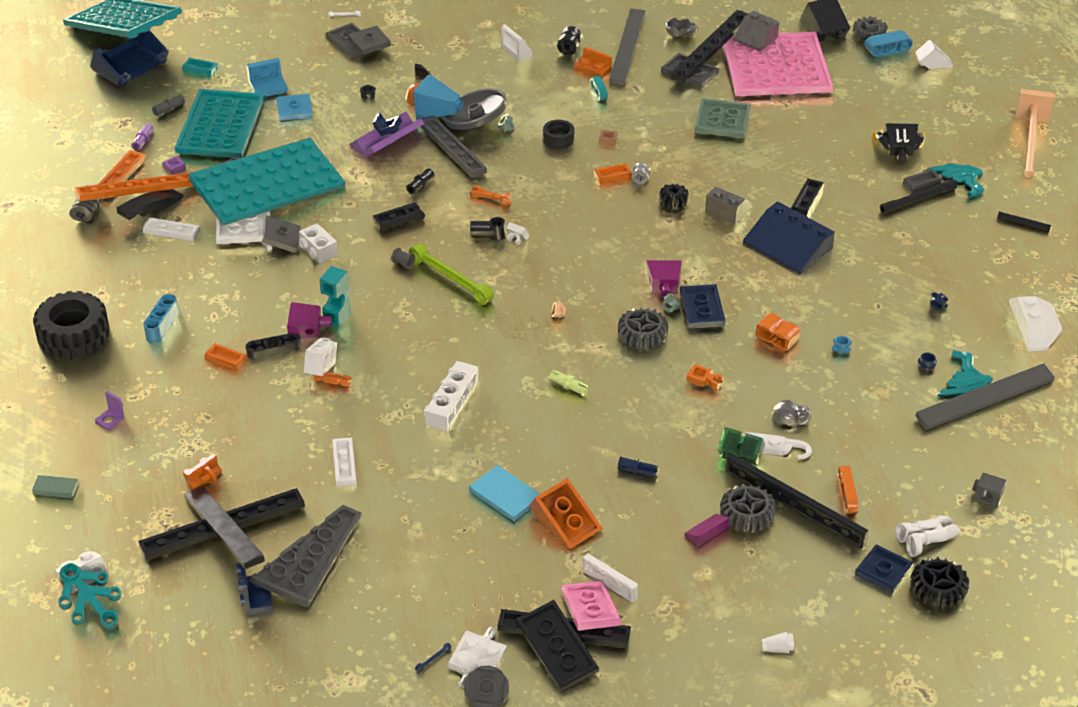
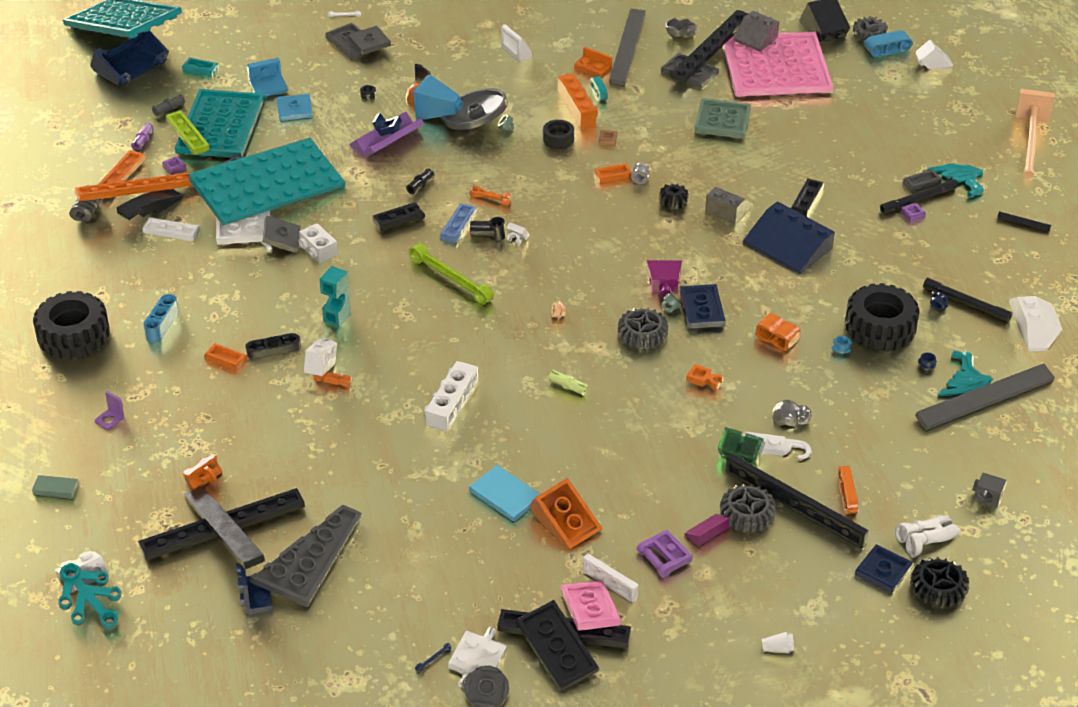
(187, 132): none -> lime plate
(306, 320): magenta torso -> none
(344, 462): white tile -> none
(403, 258): dark grey bush -> none
(453, 147): dark grey plate -> none
(458, 223): none -> medium blue tile
(569, 40): black wheel -> none
(577, 101): none -> orange brick
(637, 467): dark blue axle -> none
(669, 549): none -> medium lavender plate
(878, 332): none -> black tyre
(899, 139): black torso -> none
(913, 212): none -> medium lavender tile
(995, 311): none -> black piece

